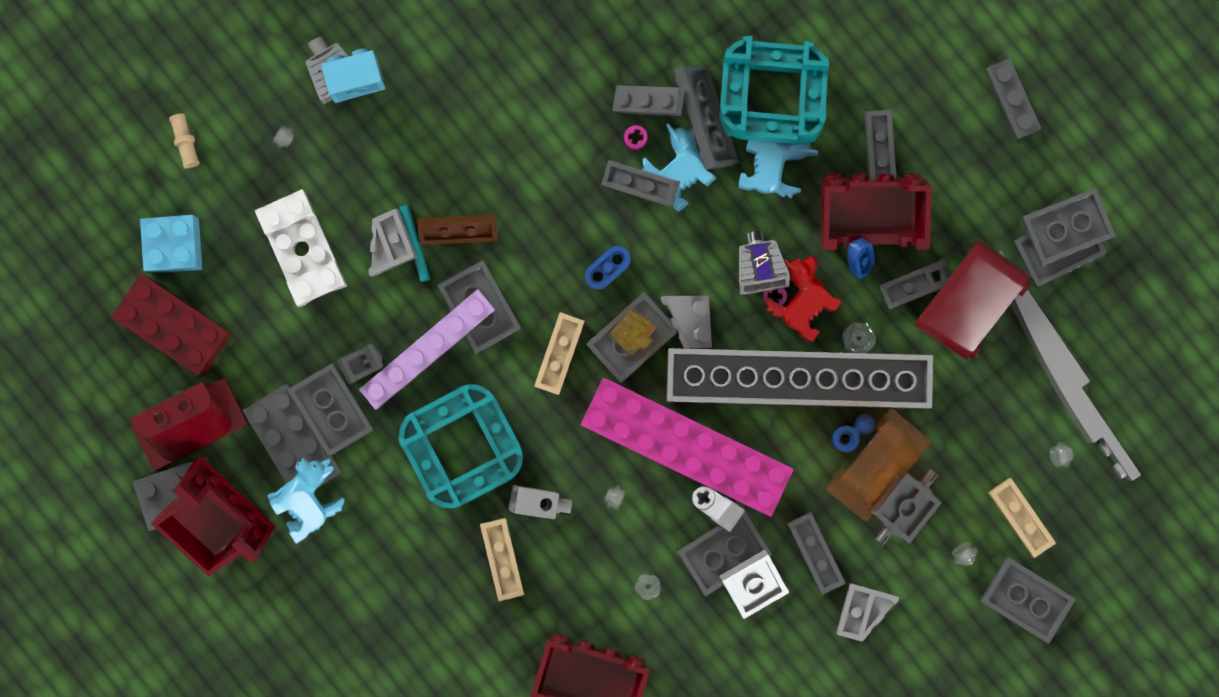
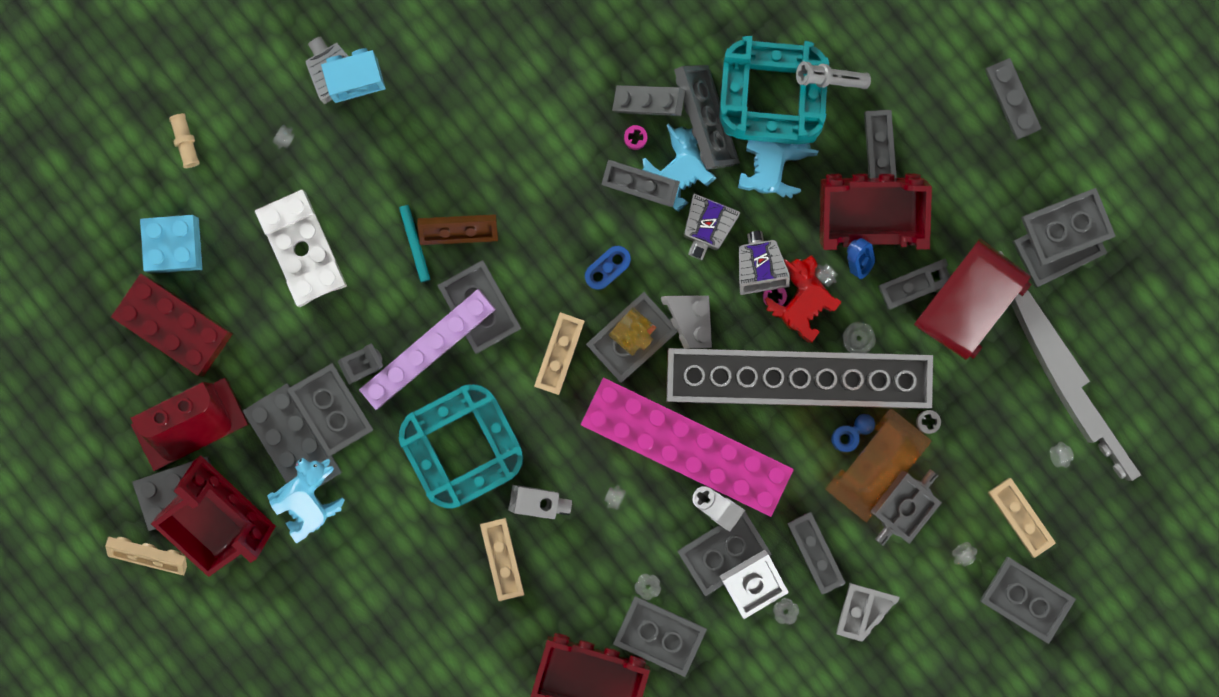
(146, 555): none -> tan plate
(390, 243): light grey wing -> none
(660, 636): none -> dark grey plate
(708, 225): none -> torso
(782, 618): none -> clear plate
(823, 76): none -> light grey pin
(826, 274): none -> clear plate
(933, 415): none -> light grey bush

